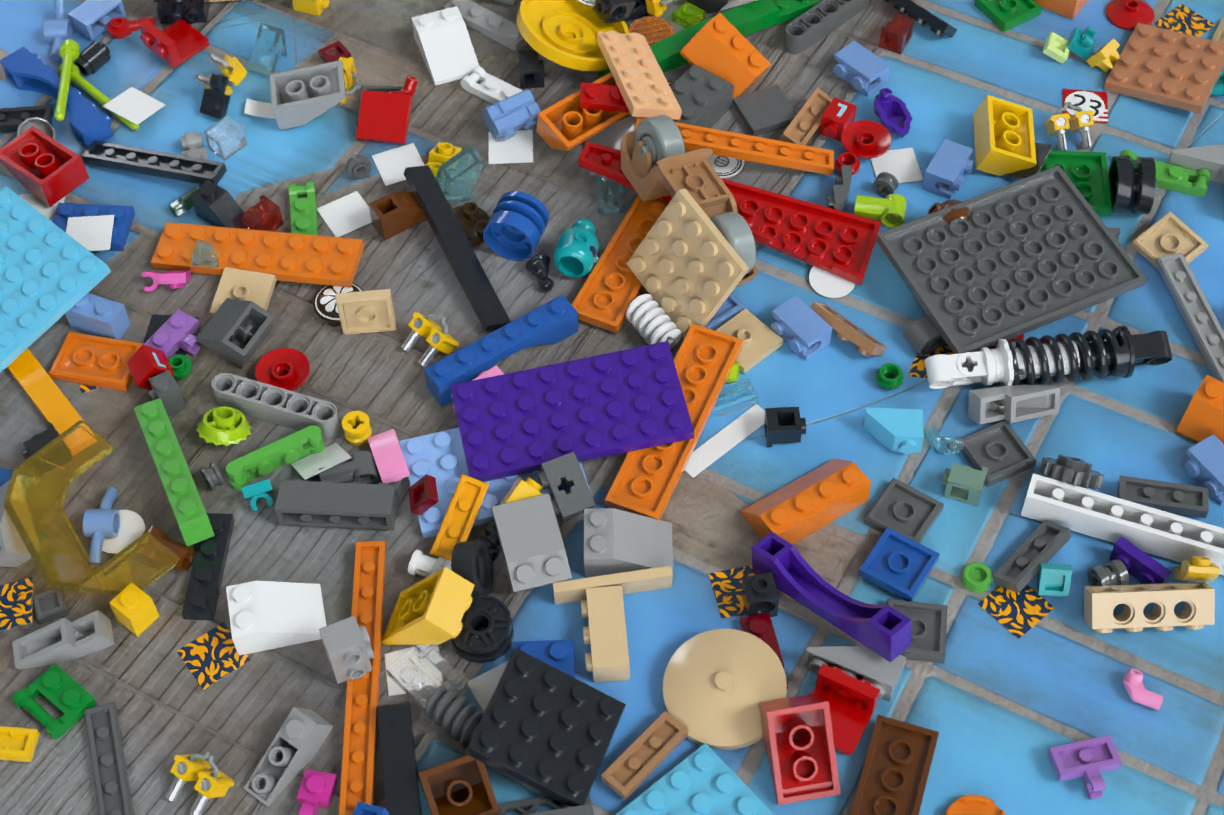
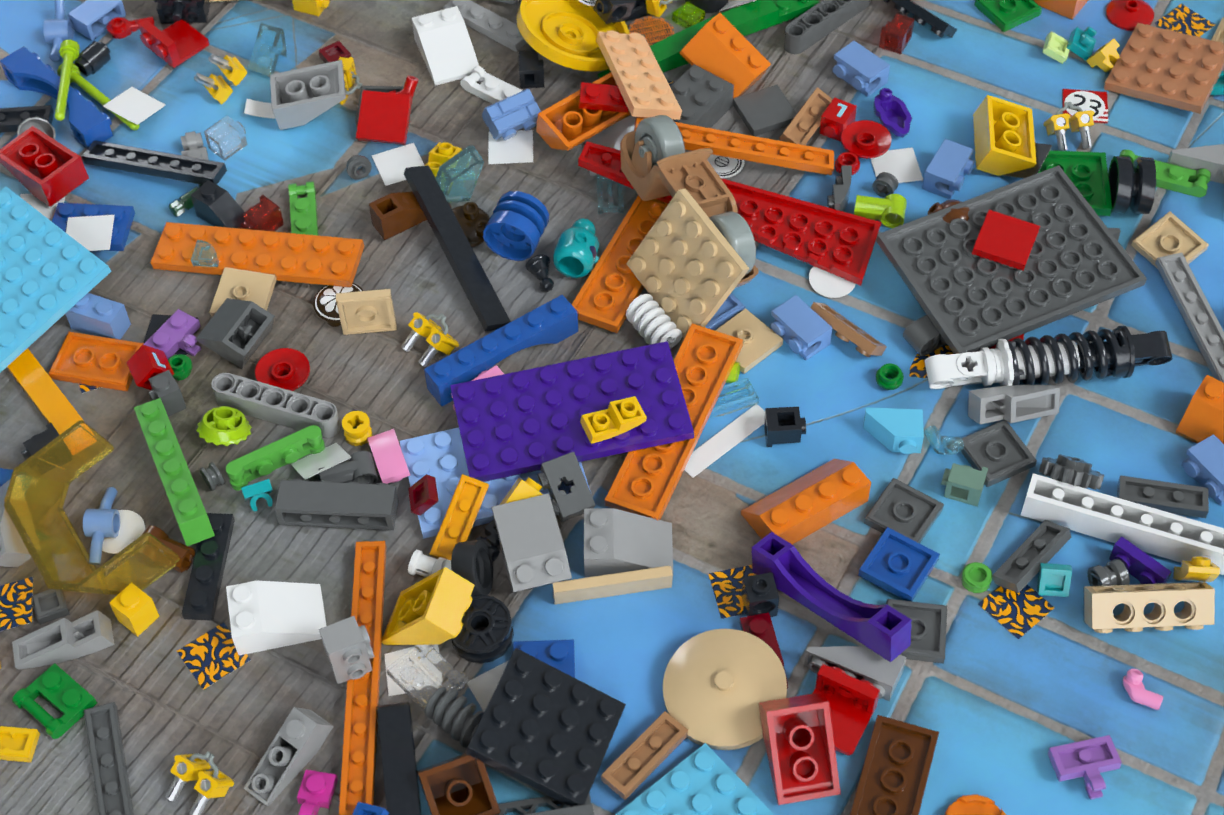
(174, 279): dark pink plate -> none
(214, 100): black plate -> none
(346, 214): white sticker -> none
(606, 634): tan brick -> none
(618, 418): none -> yellow slope
(1006, 240): none -> red tile

